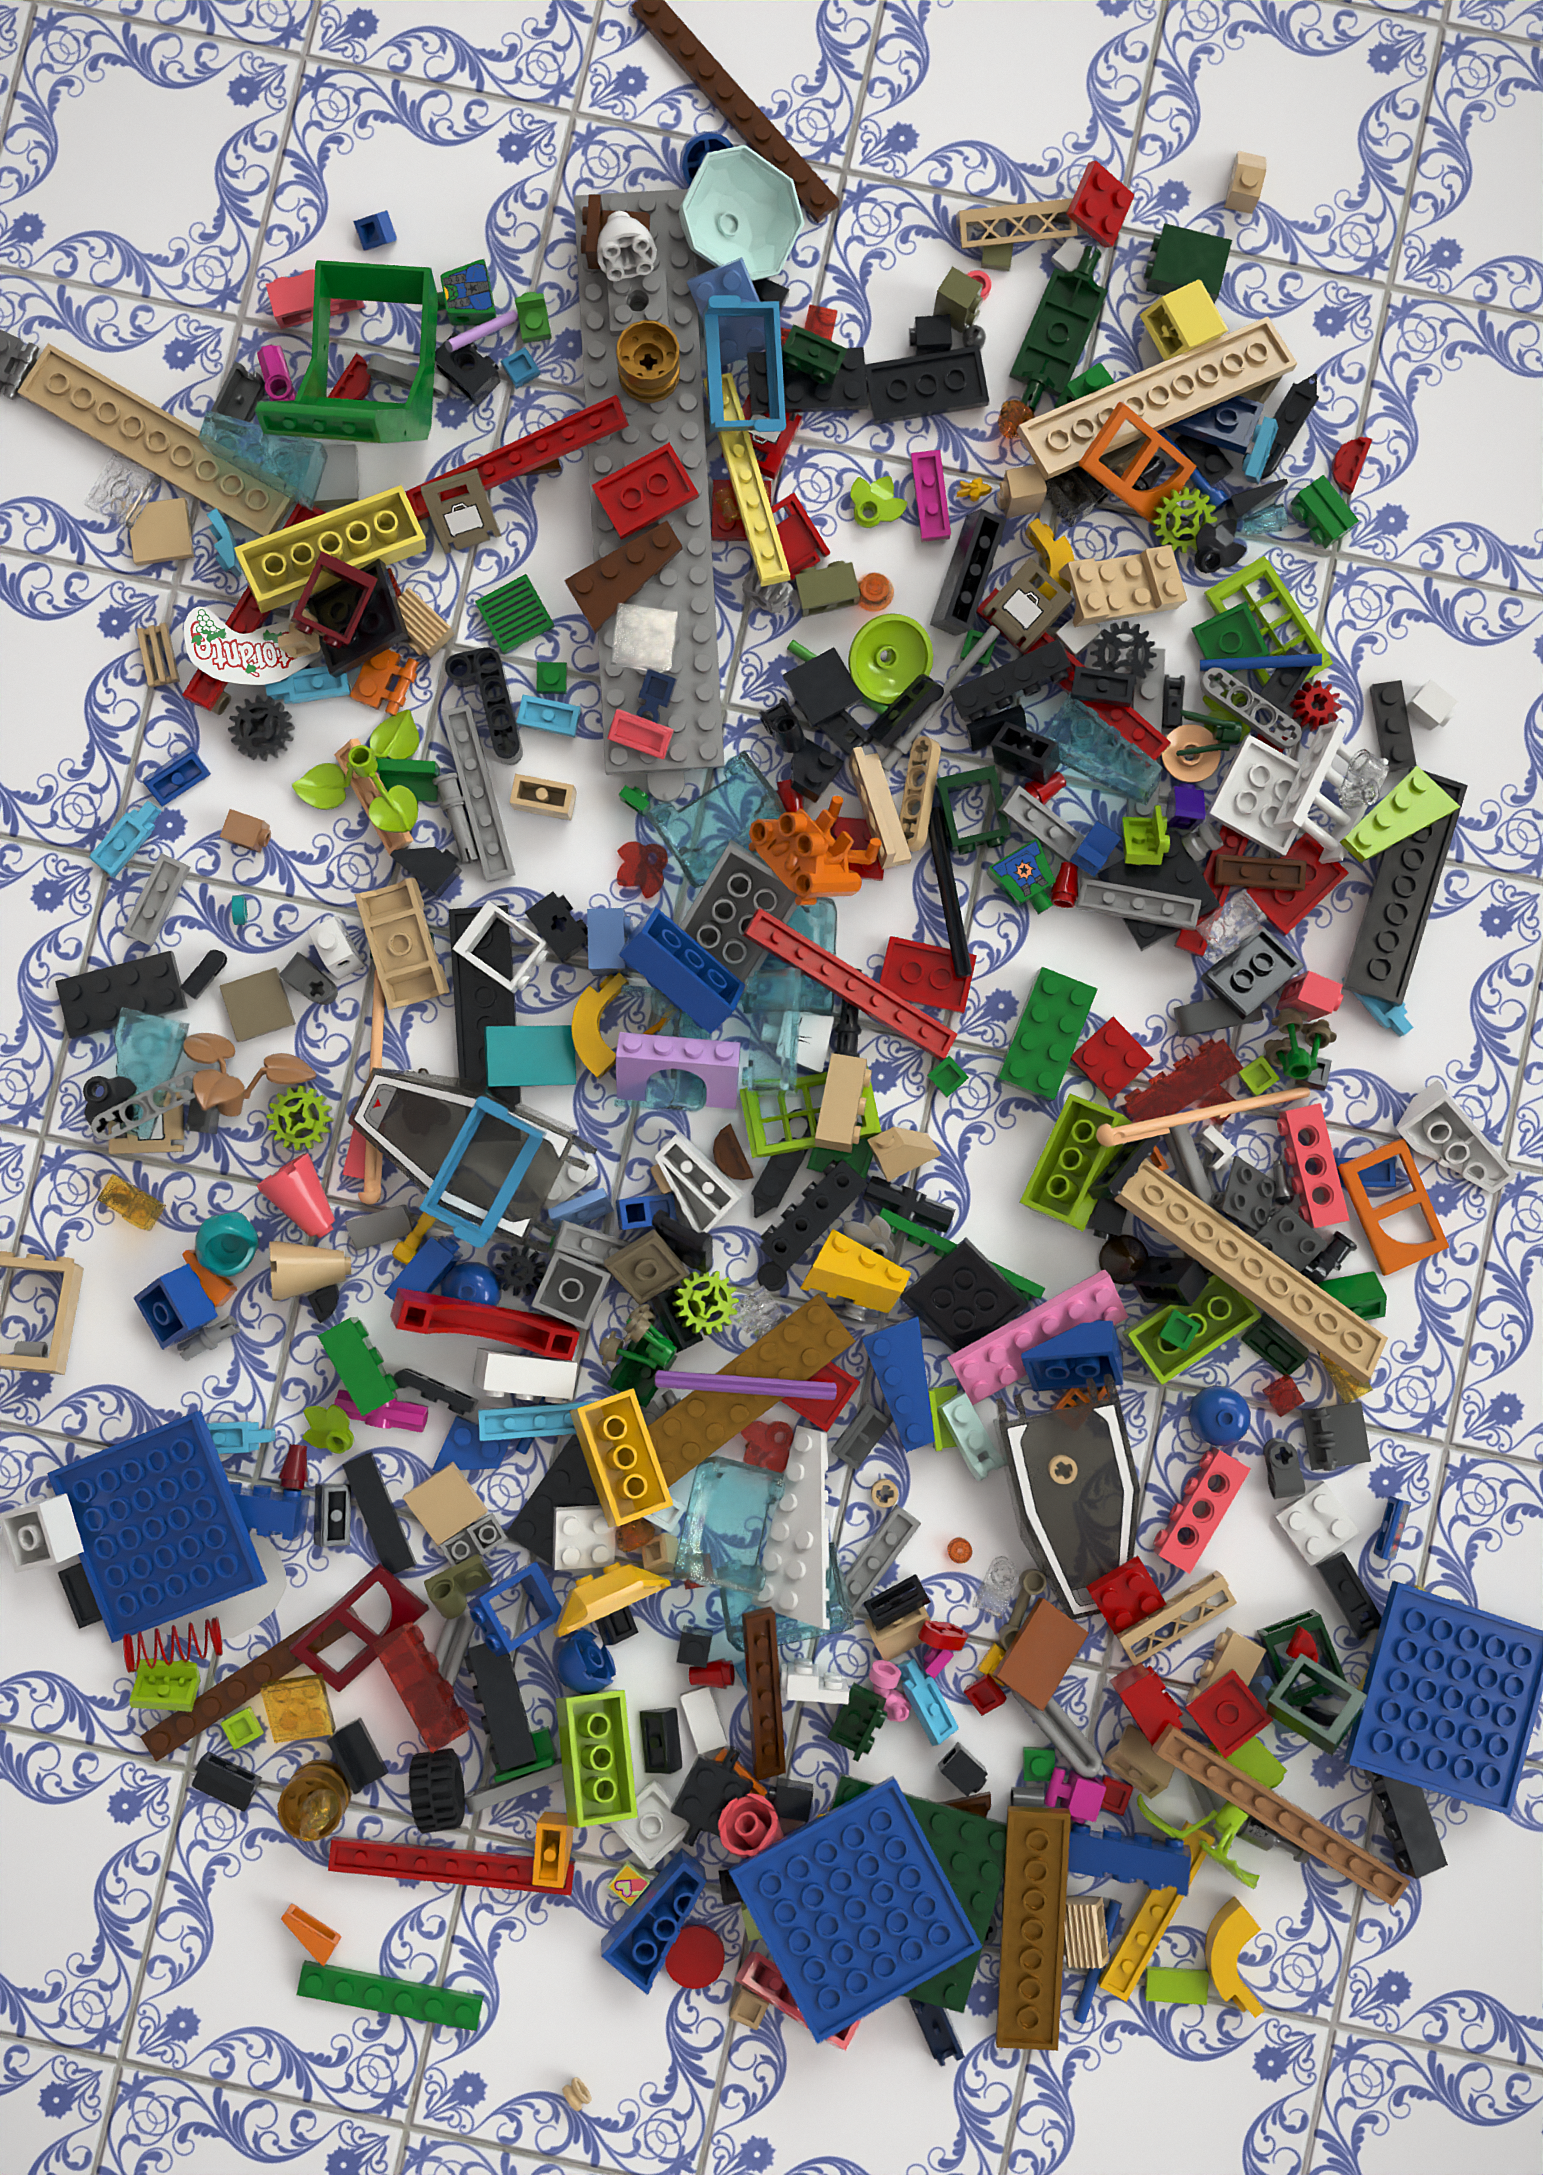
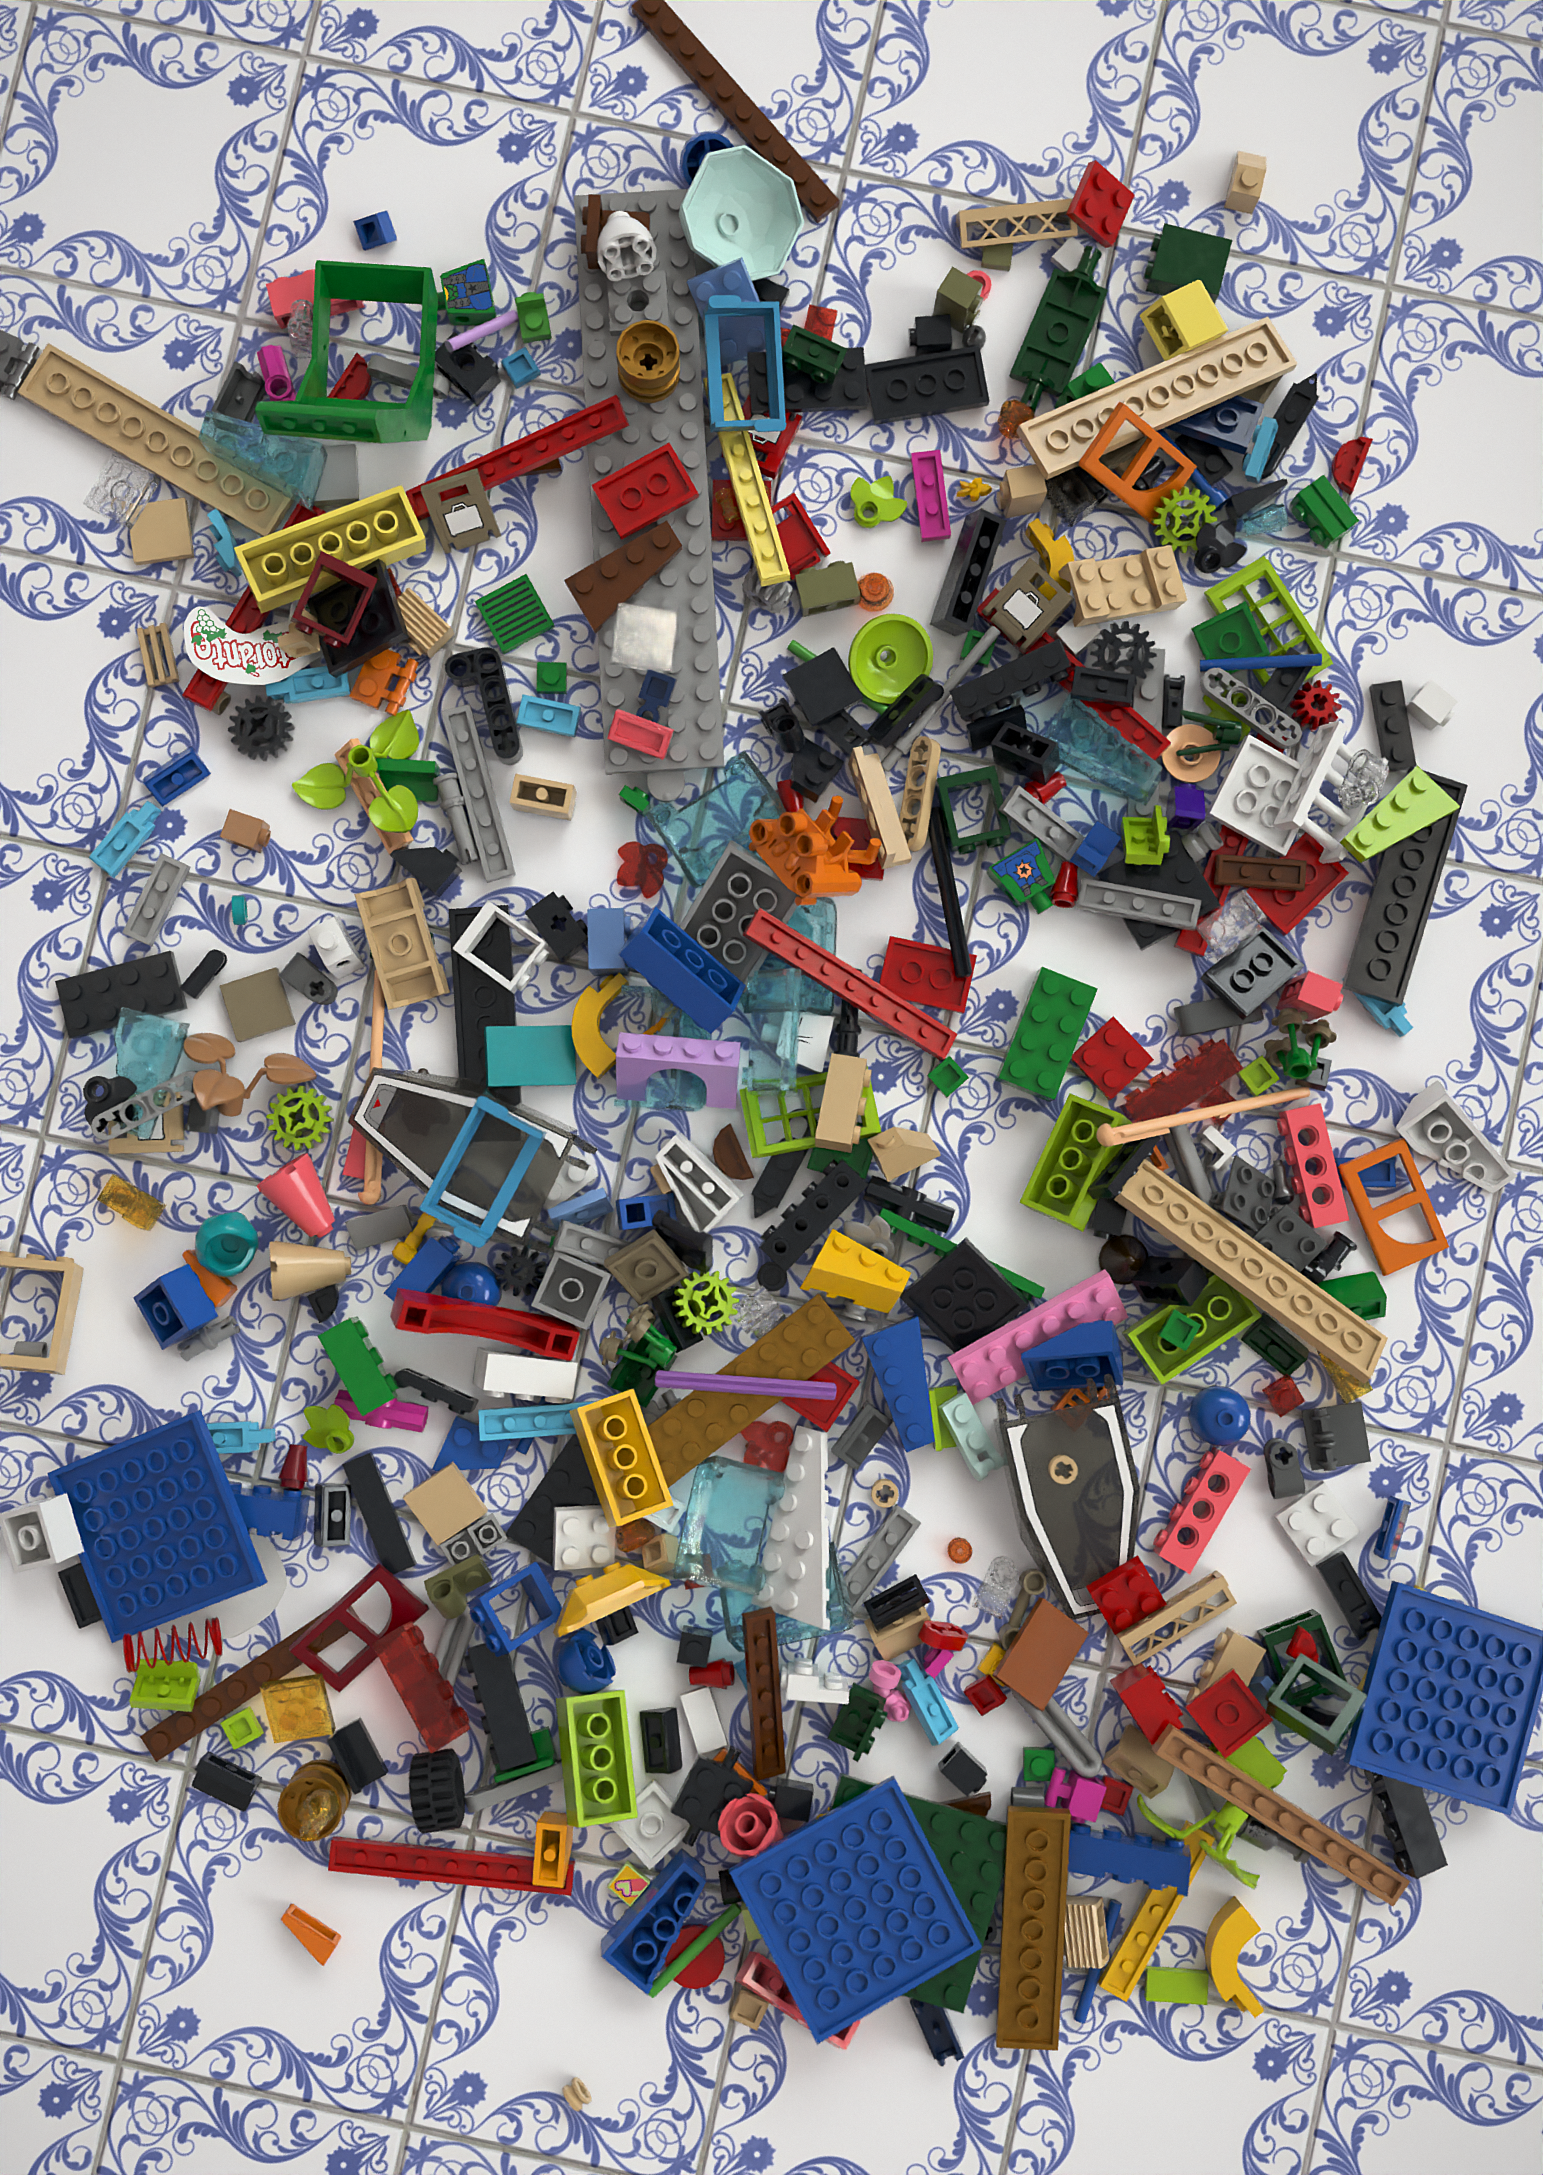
(301, 328): none -> clear piece
(390, 1995): green plate -> none
(694, 1949): none -> bright green bar

